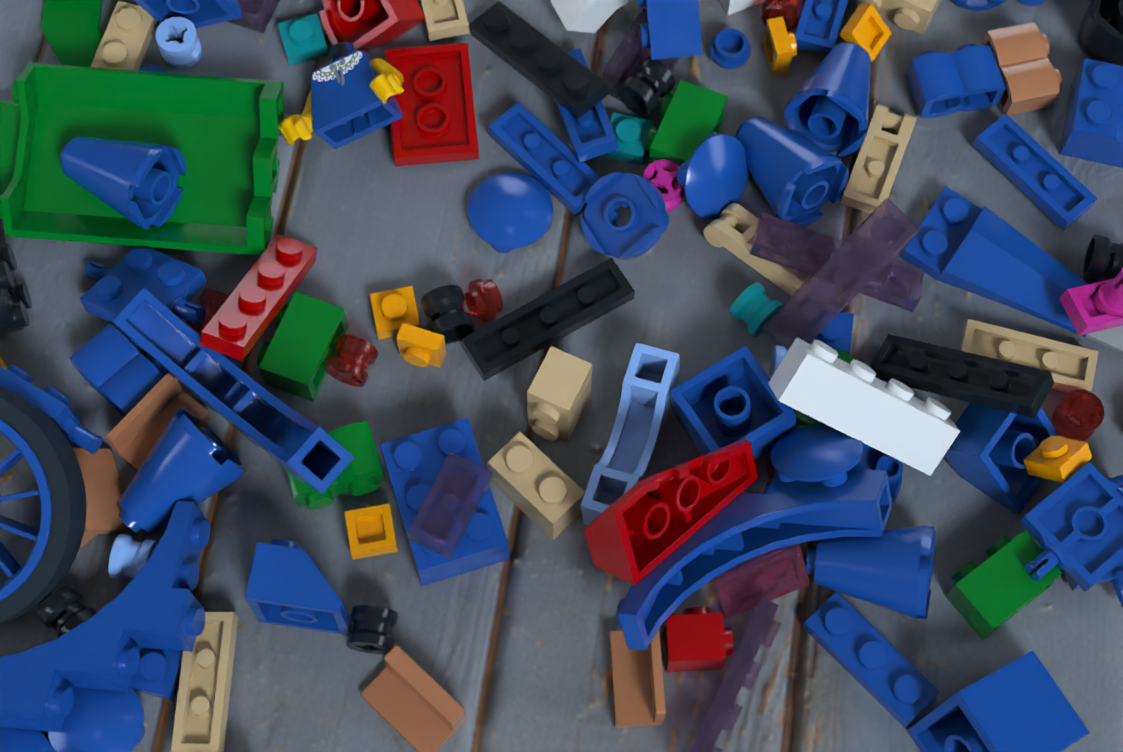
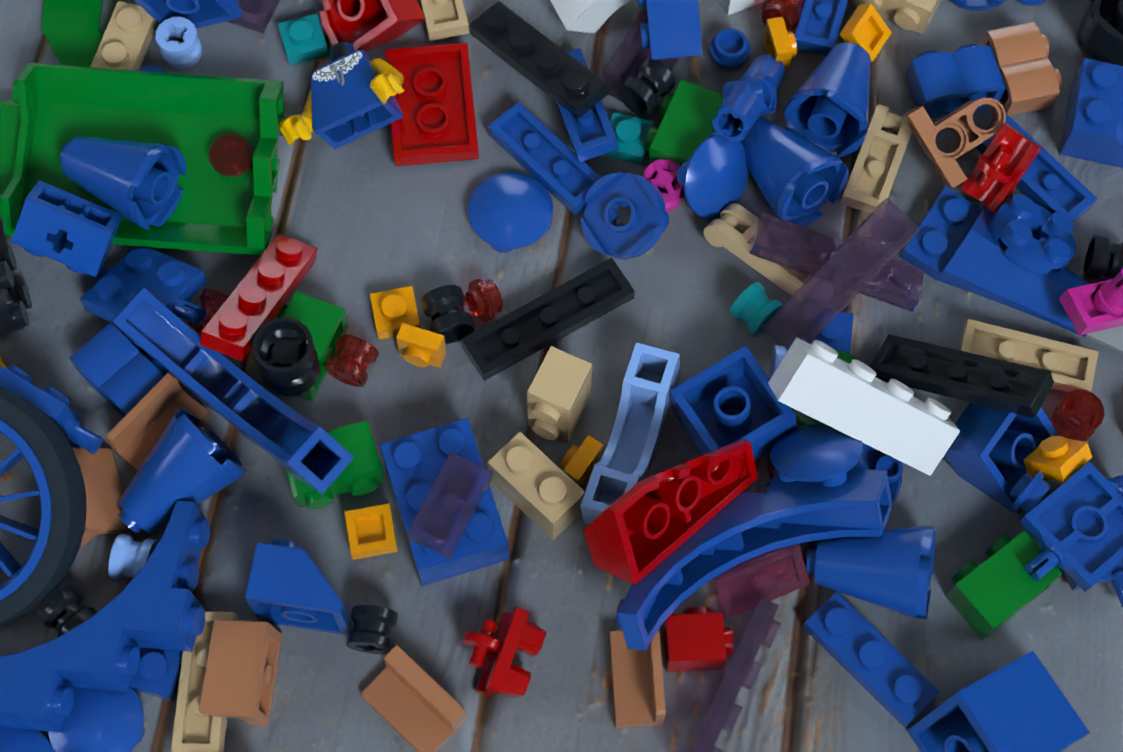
(50, 213): none -> blue brick
(231, 155): none -> clear red plate
(241, 671): none -> nougat panel
(286, 356): none -> black wheel
(511, 635): none -> red hips
(580, 461): none -> light orange plate
(749, 98): none -> blue piece
(965, 131): none -> nougat tile
(1001, 167): none -> red hips
(1029, 491): none -> blue plate
(1034, 235): none -> blue plate

